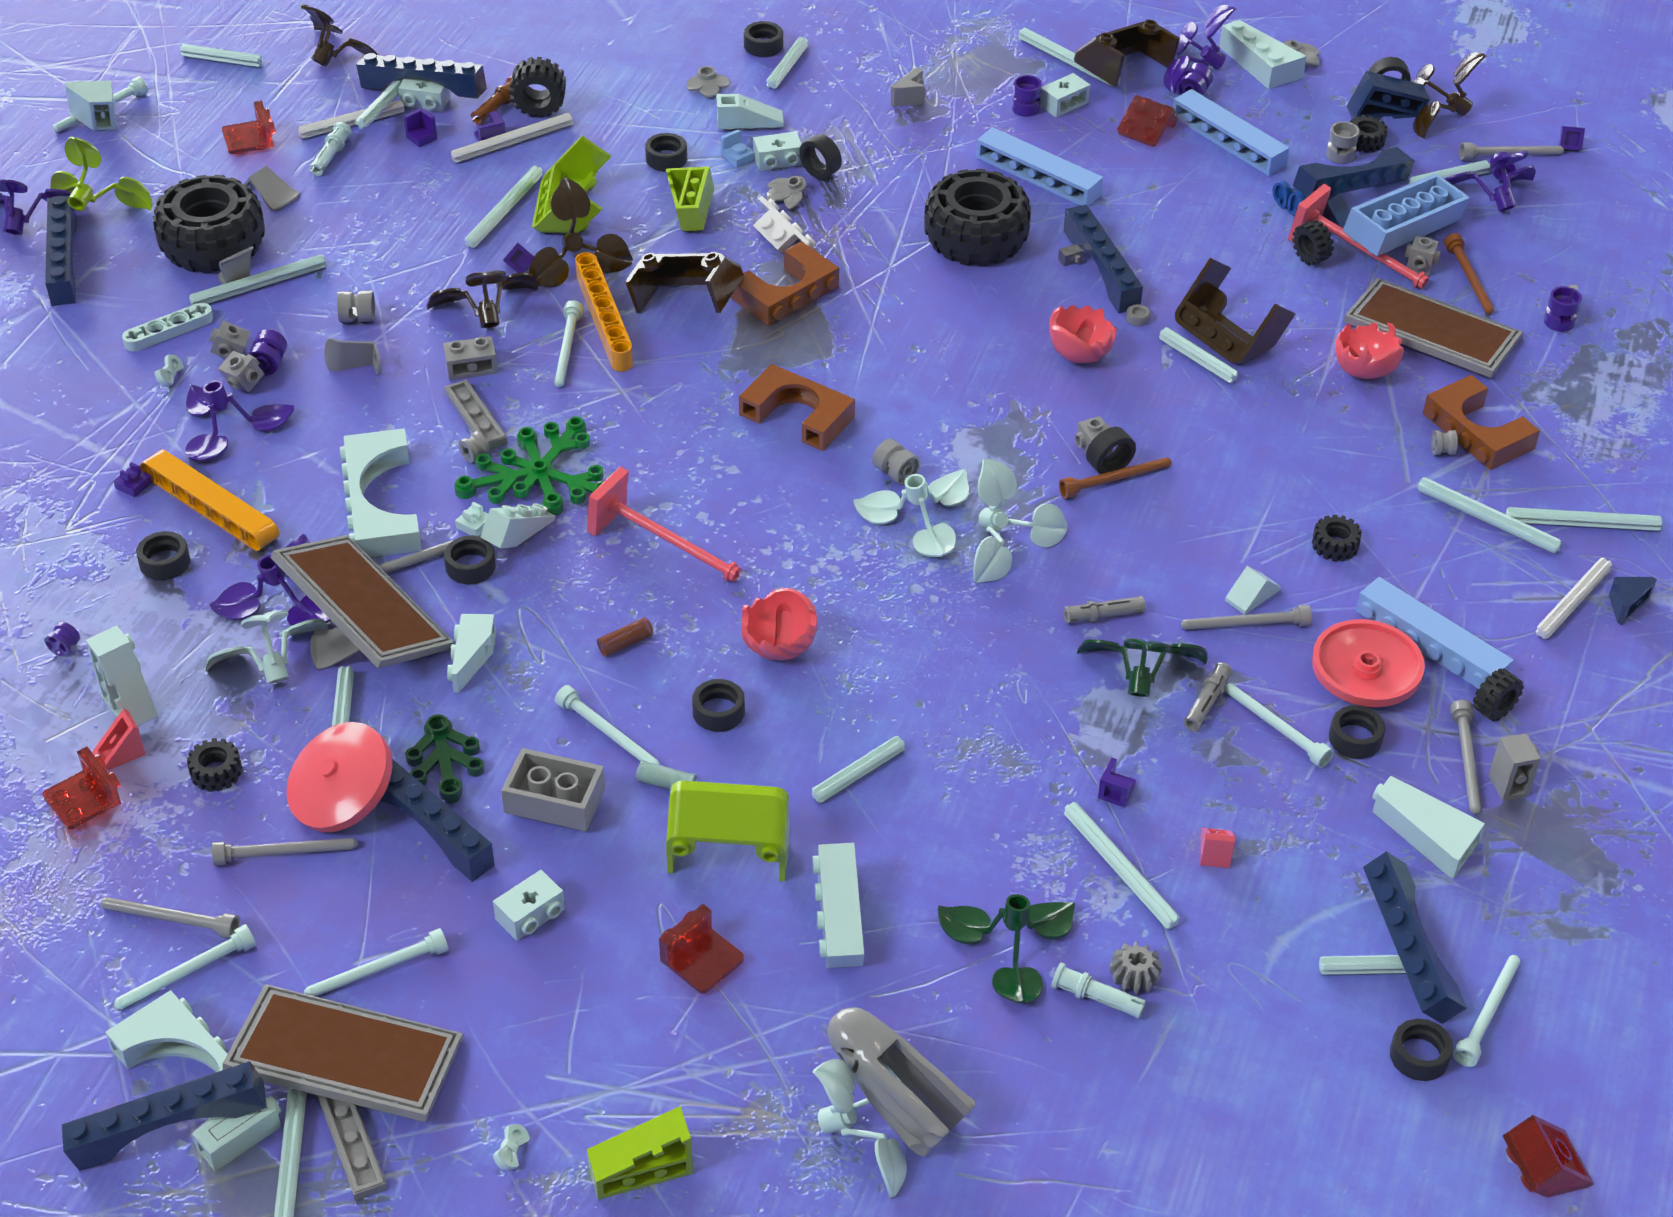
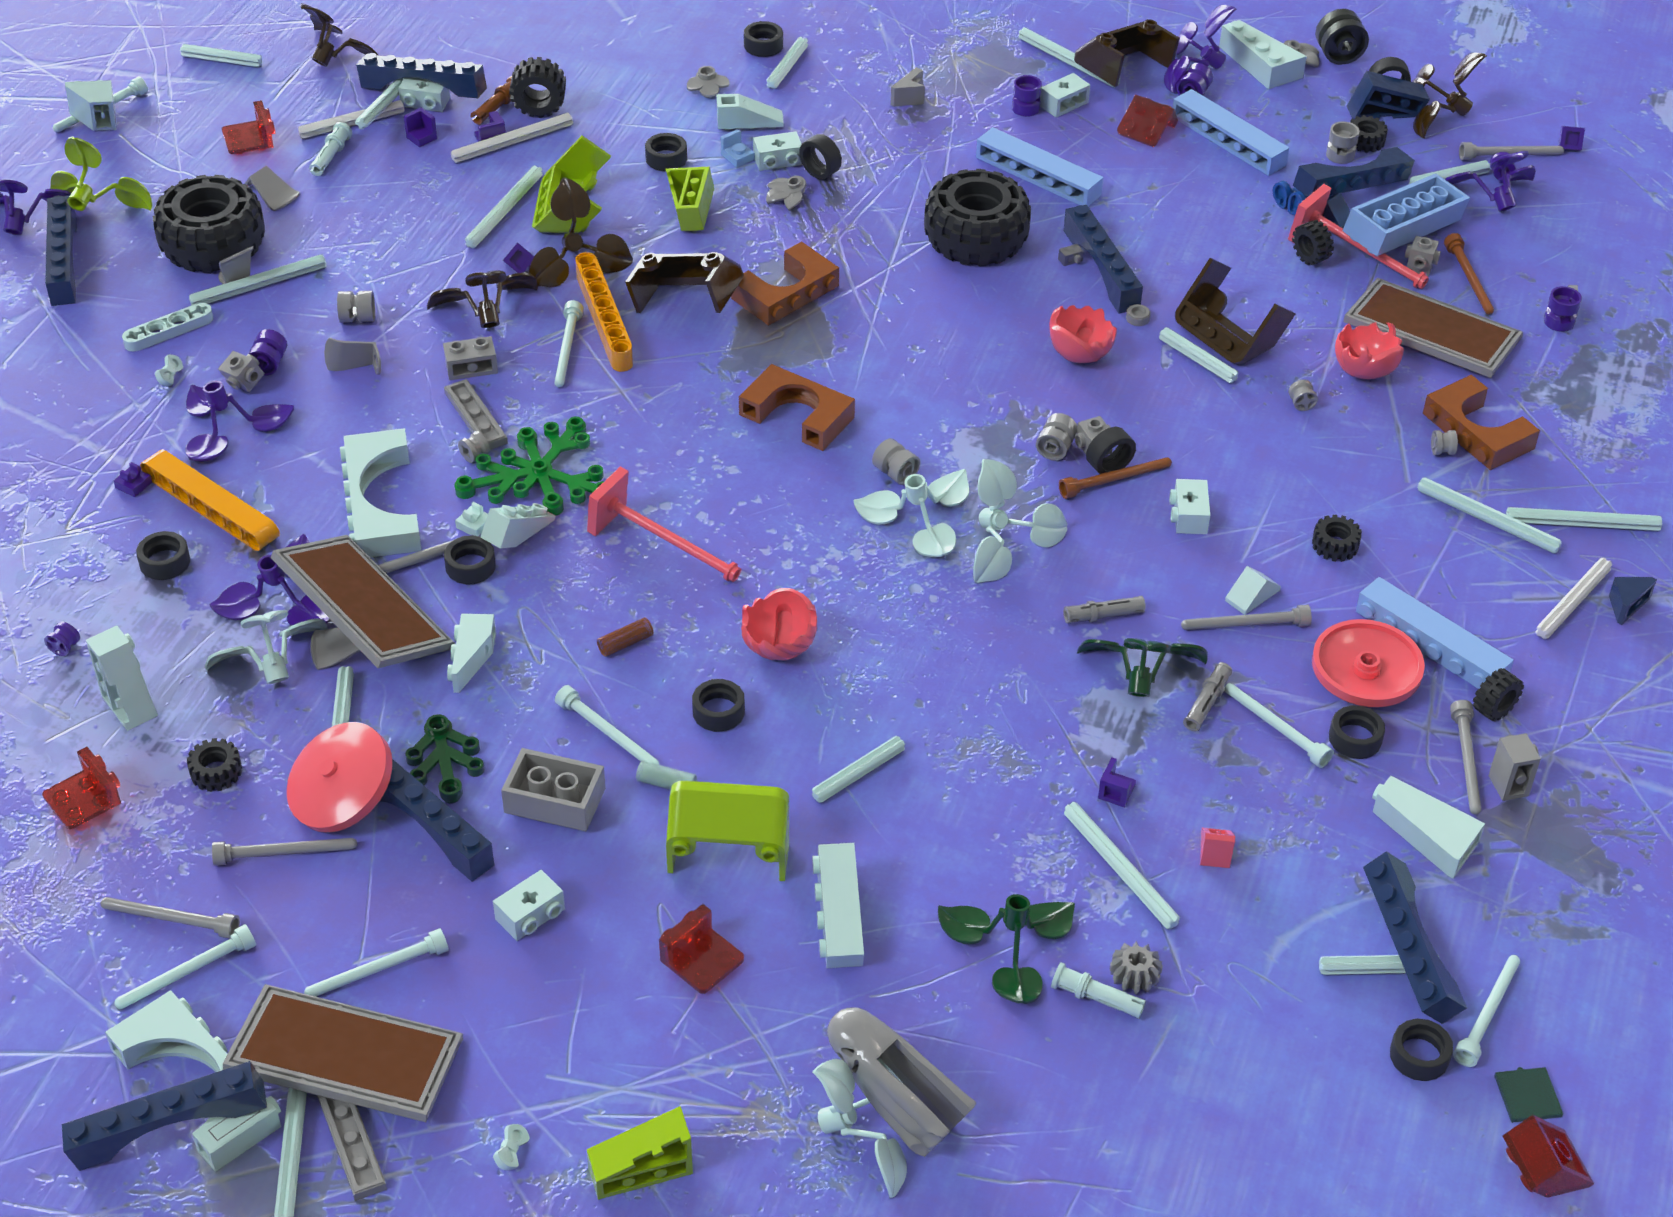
(121, 742): coral slope -> none
(228, 339): light grey brick -> none
(778, 230): white bracket -> none
(1056, 436): none -> light grey wheel
(1191, 506): none -> light aqua brick
(1303, 395): none -> light grey wheel
(1342, 36): none -> pearl dark grey wheel
(1528, 1094): none -> piece

